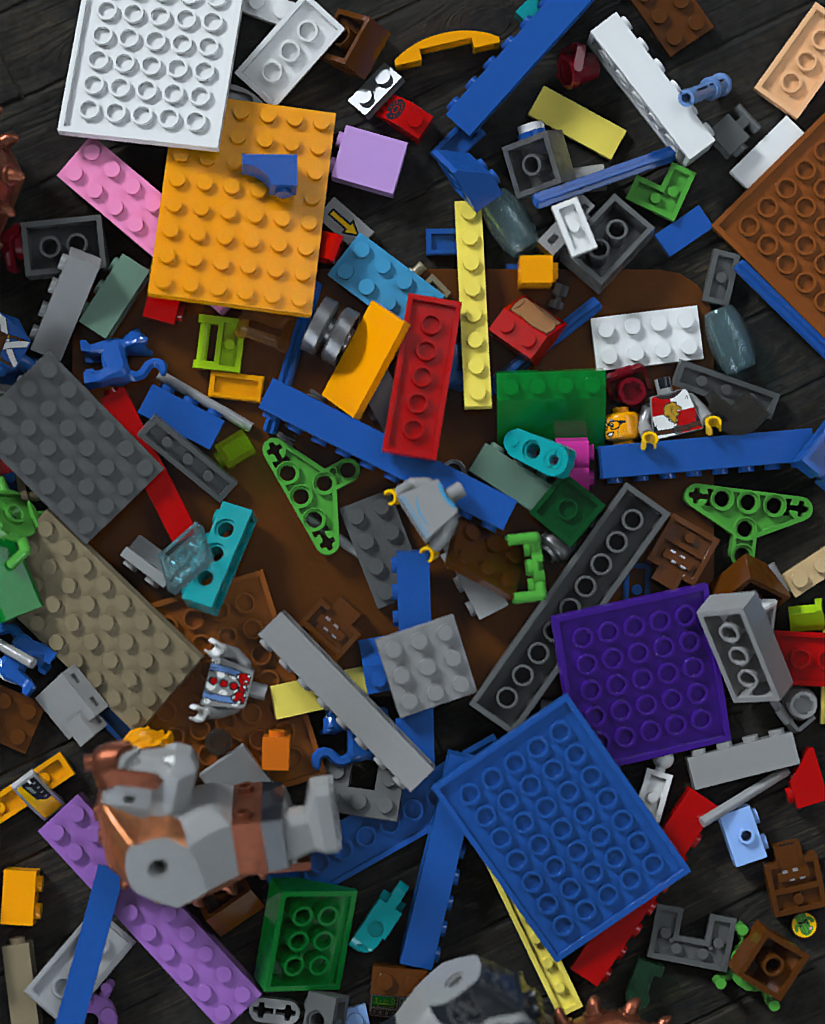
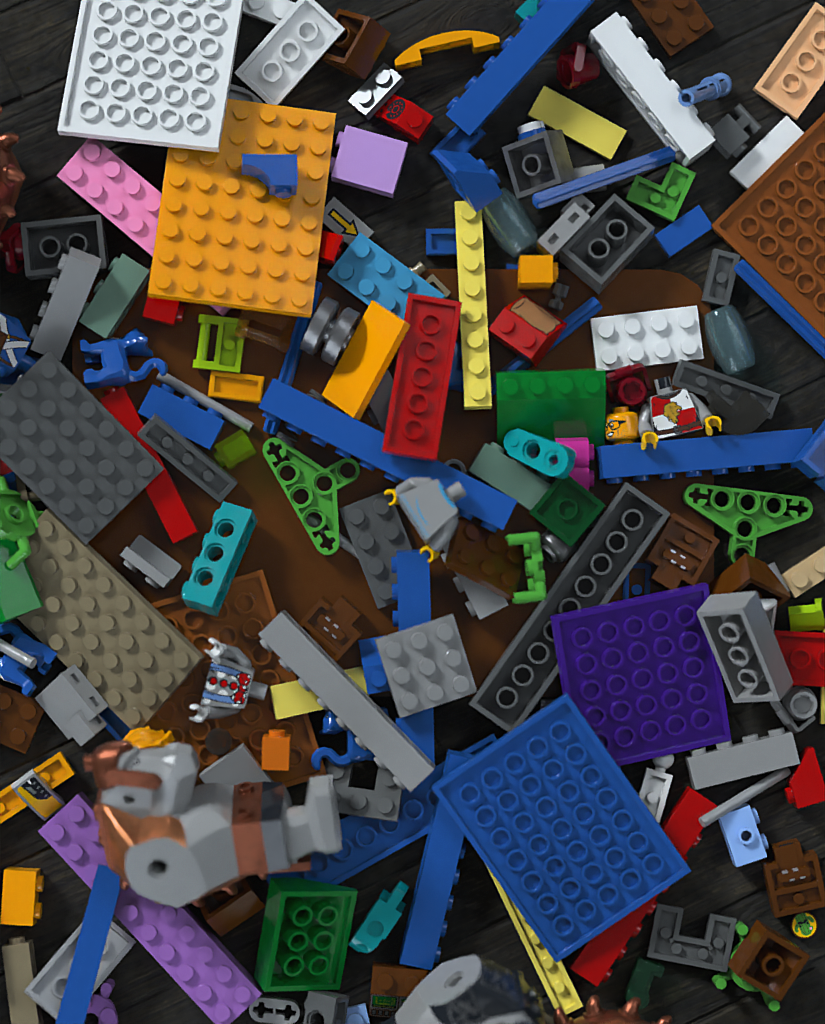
(185, 558): clear light blue plate -> none
(574, 227): white plate -> none

